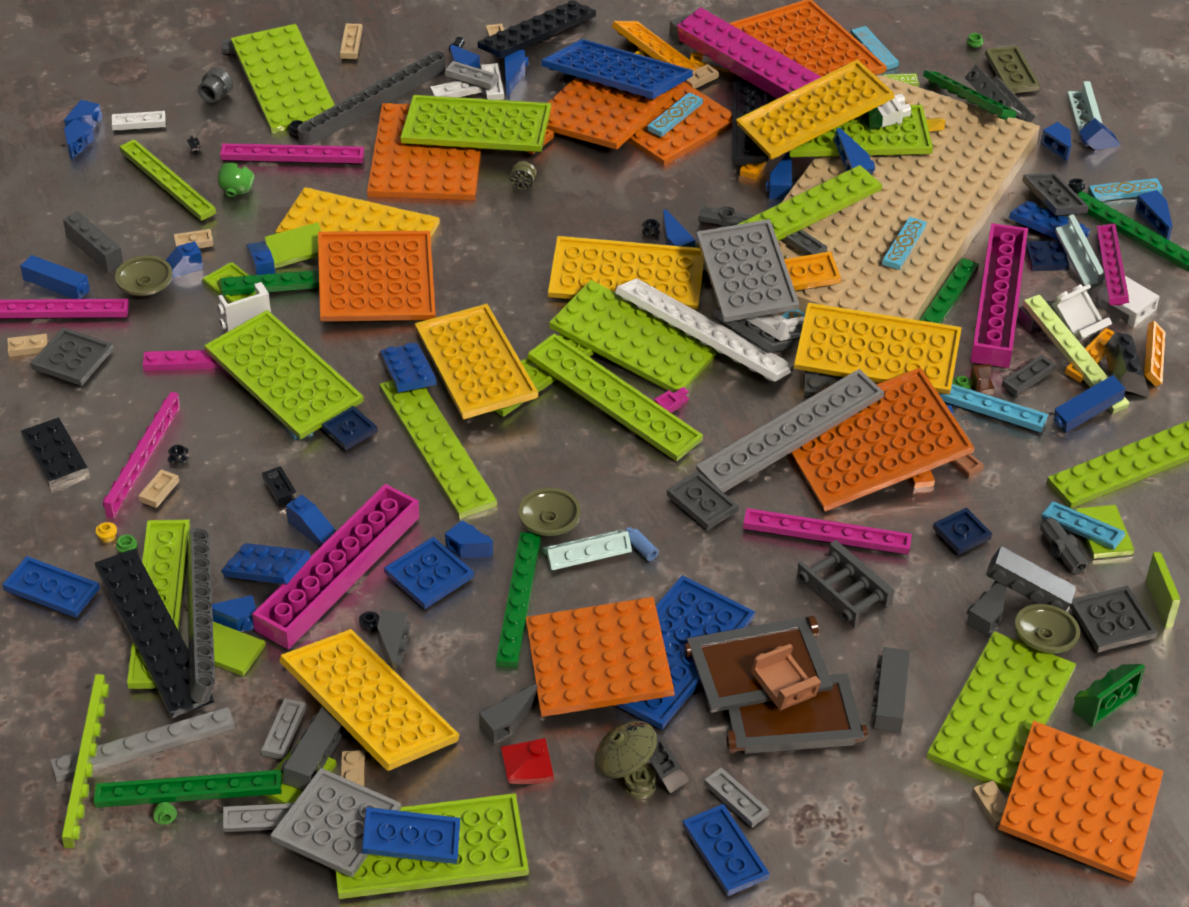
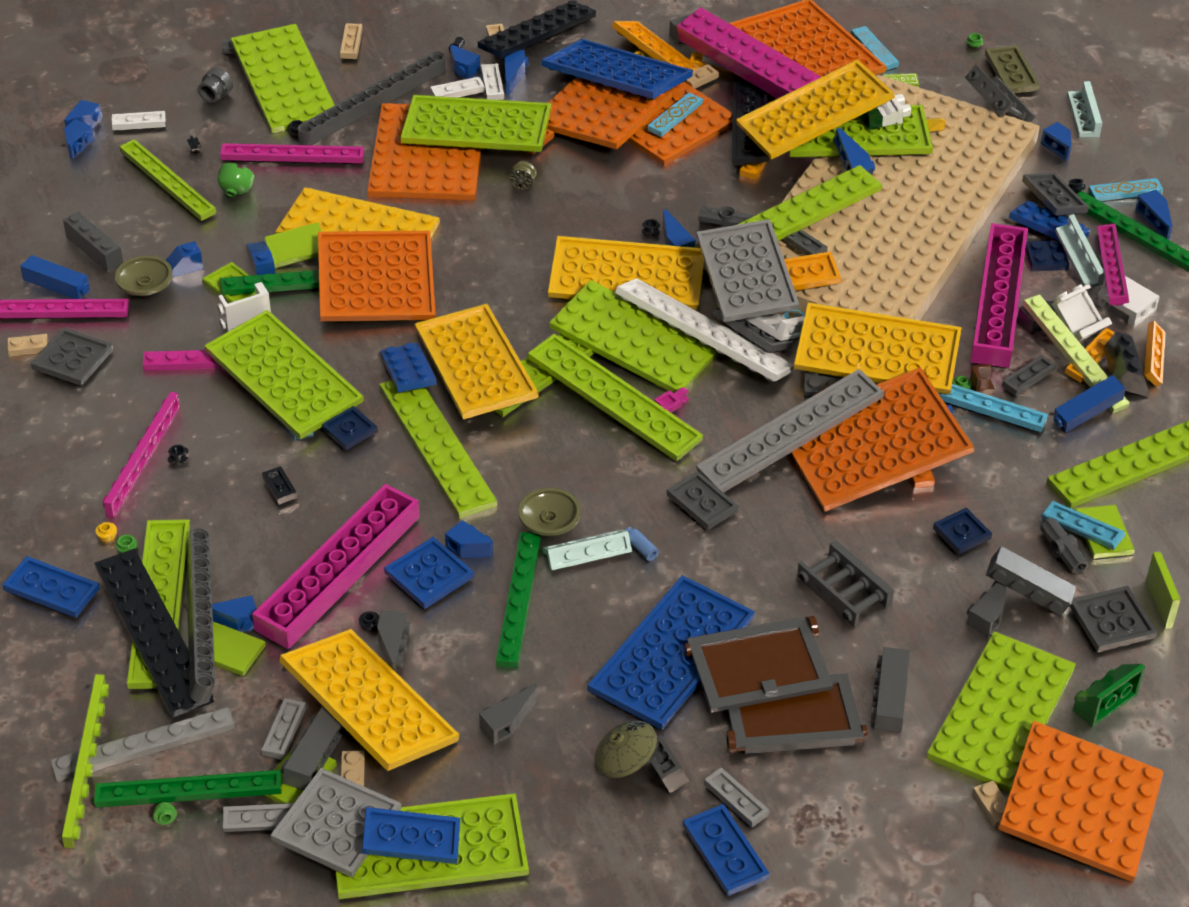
(54, 452): black plate -> none
(158, 488): tan plate -> none
(202, 238): tan plate -> none
(266, 563): blue plate -> none
(309, 520): blue slope -> none
(471, 75): light grey plate -> none
(528, 762): red plate -> none
(599, 656): orange plate -> none
(643, 787): olive wheel -> none
(780, 179): blue slope -> none
(783, 677): nougat panel -> none
(827, 531): dark pink plate -> none
(904, 243): medium azure tile -> none
(950, 291): green plate -> none
(968, 465): nougat tile -> none
(972, 96): green plate -> none
(1047, 628): olive dish -> none
(1098, 136): blue slope -> none

